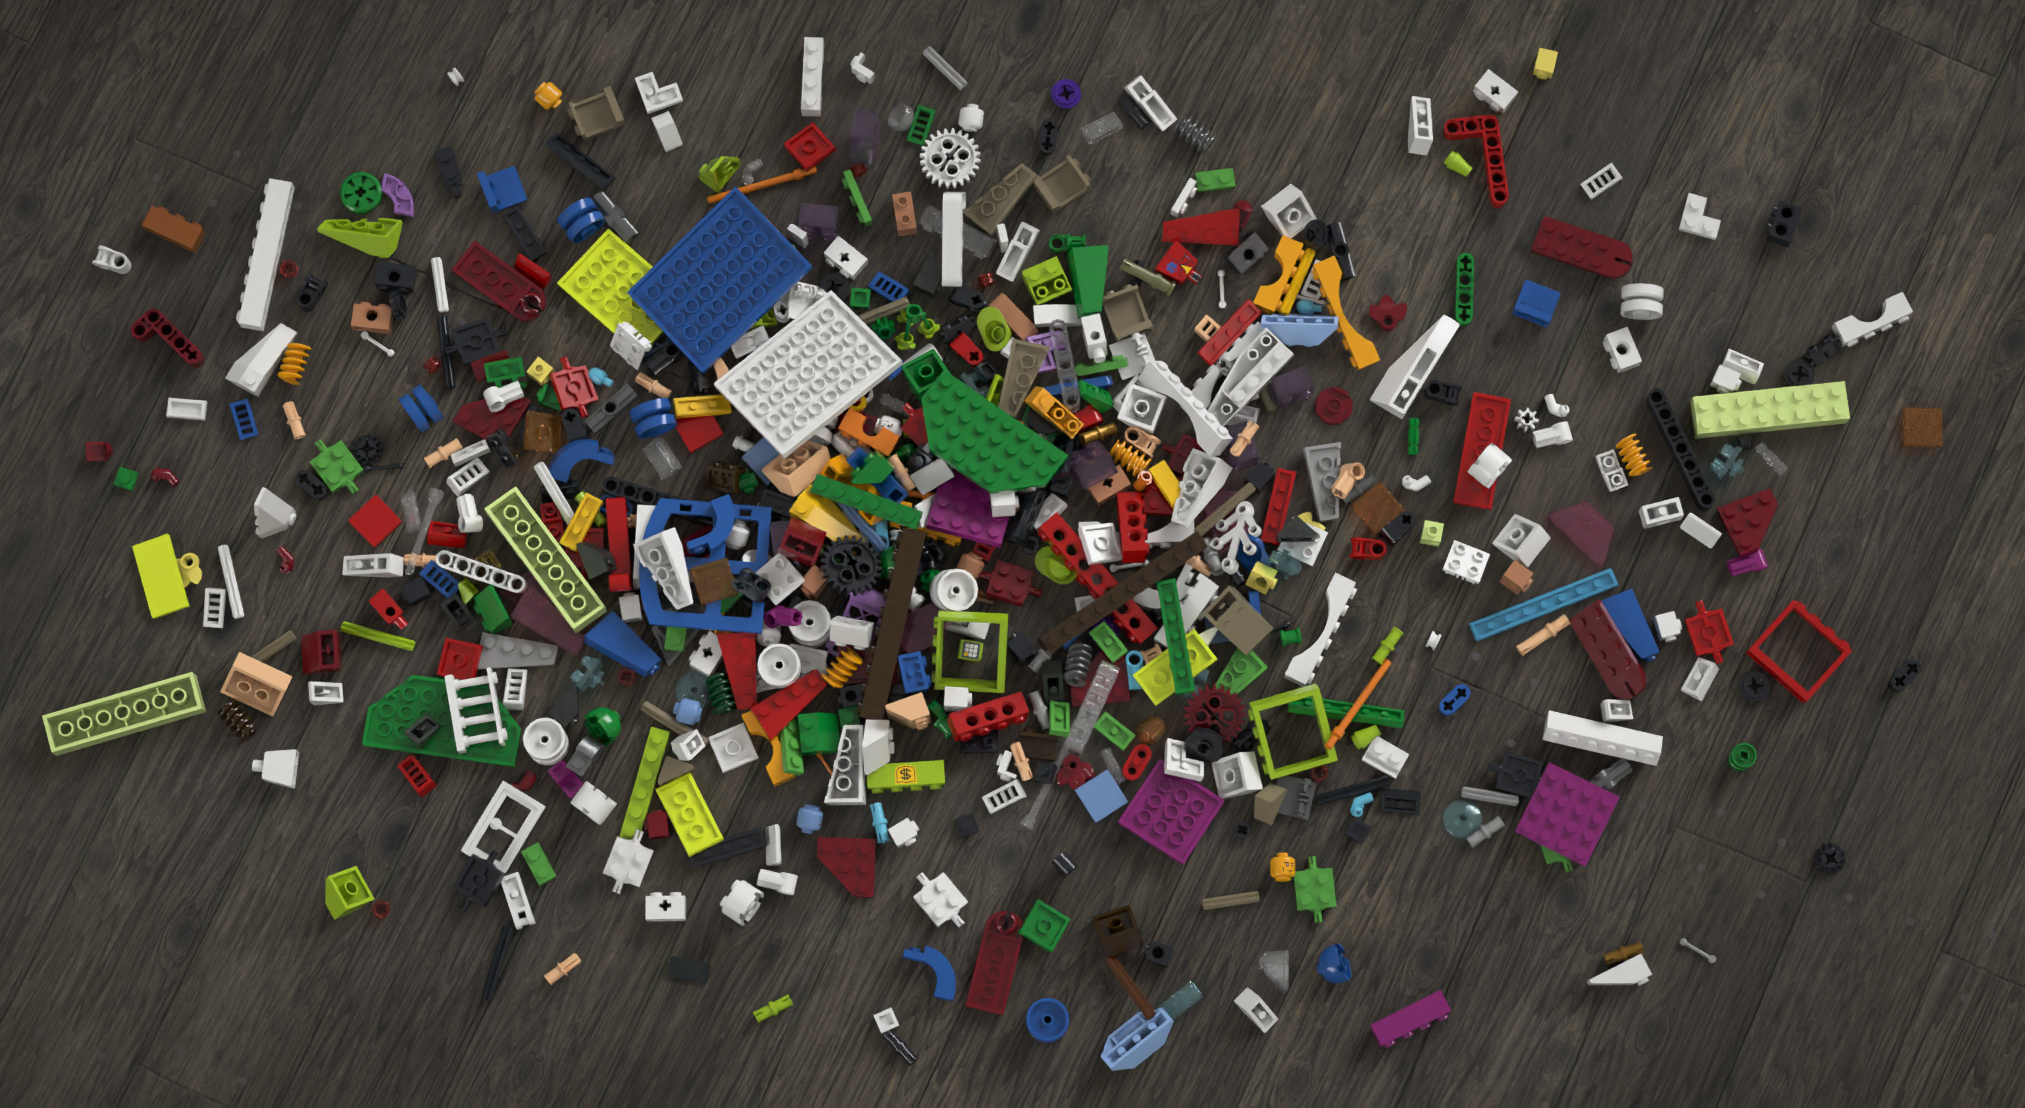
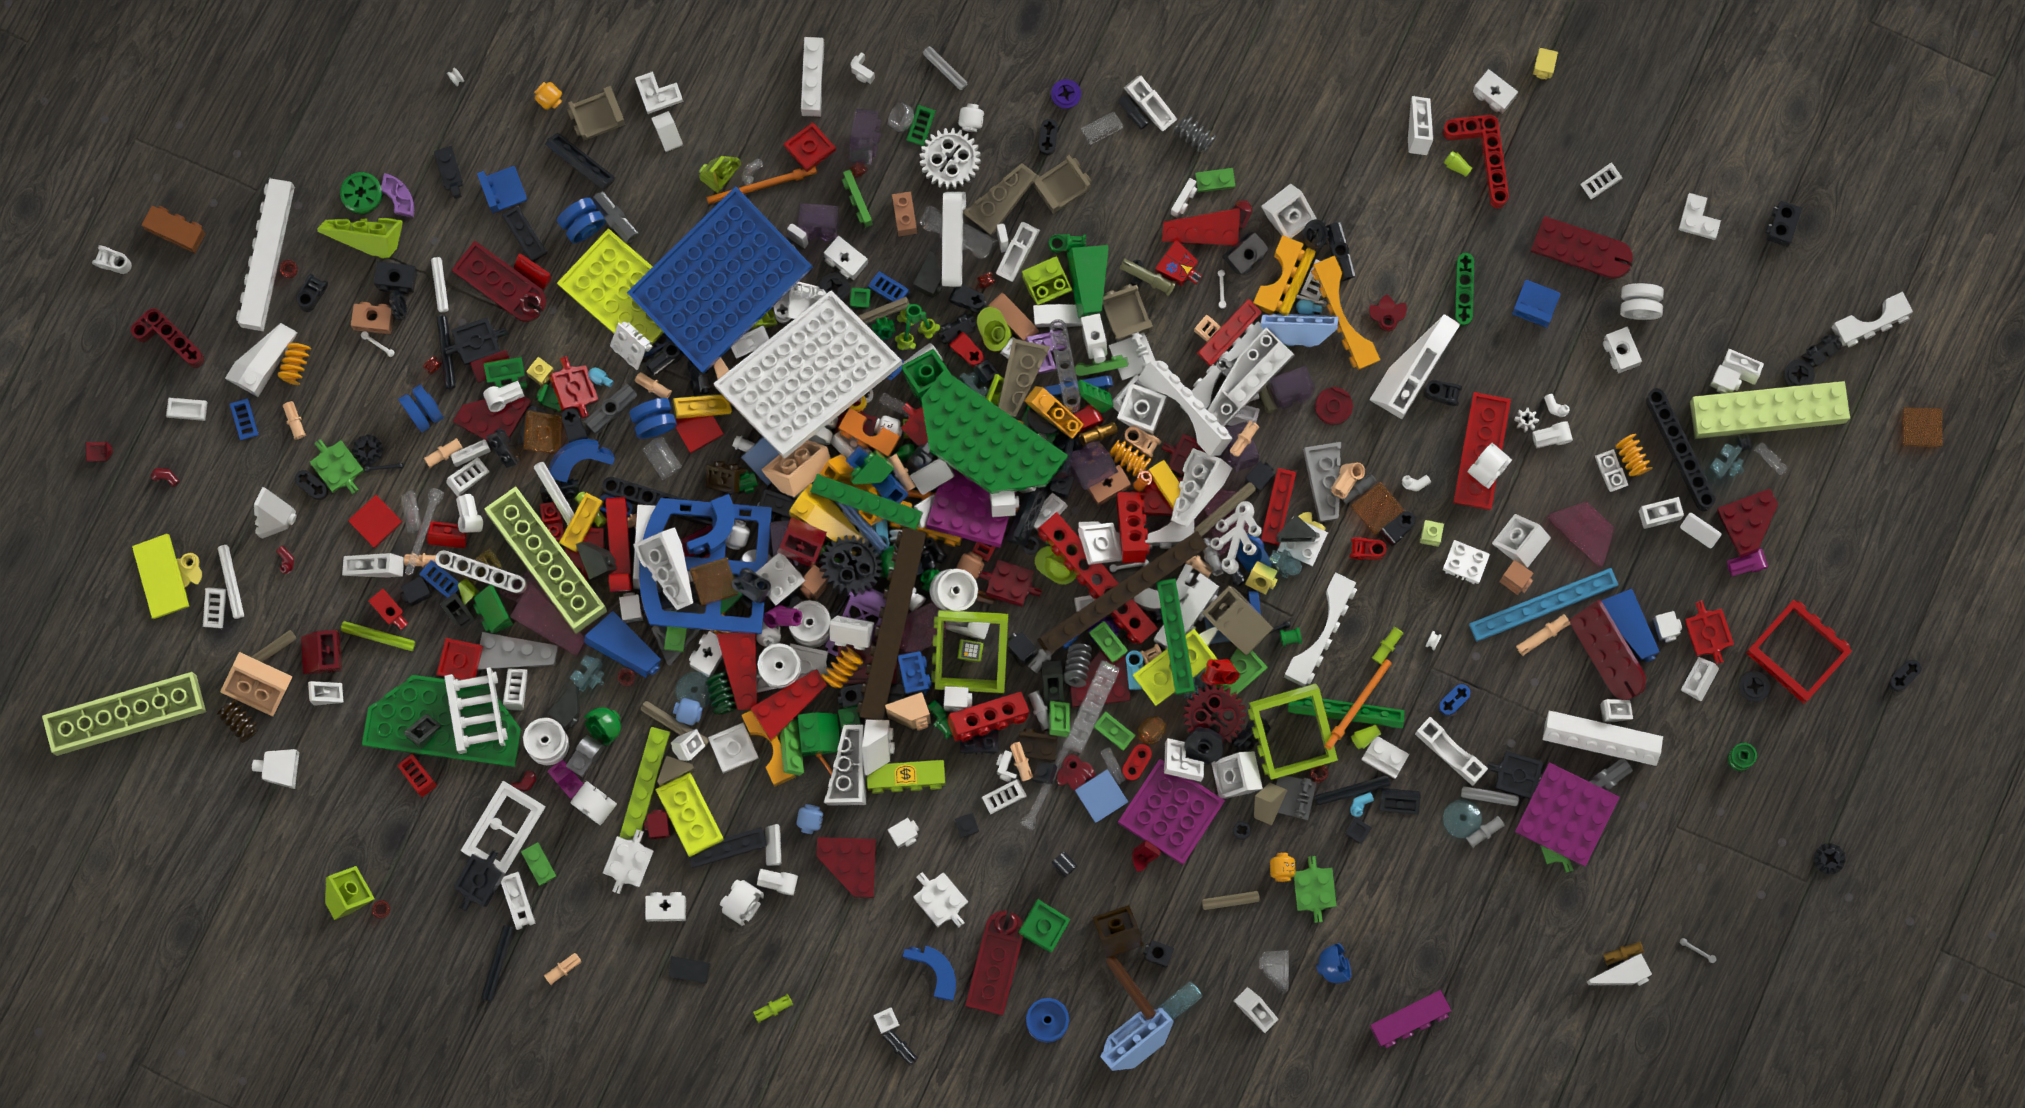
(126, 479): green plate -> none
(879, 822): medium azure pin -> none
(1144, 854): none -> dark red plate
(1220, 672): none -> red piece
(1413, 436): green axle -> none
(1437, 739): none -> white arch

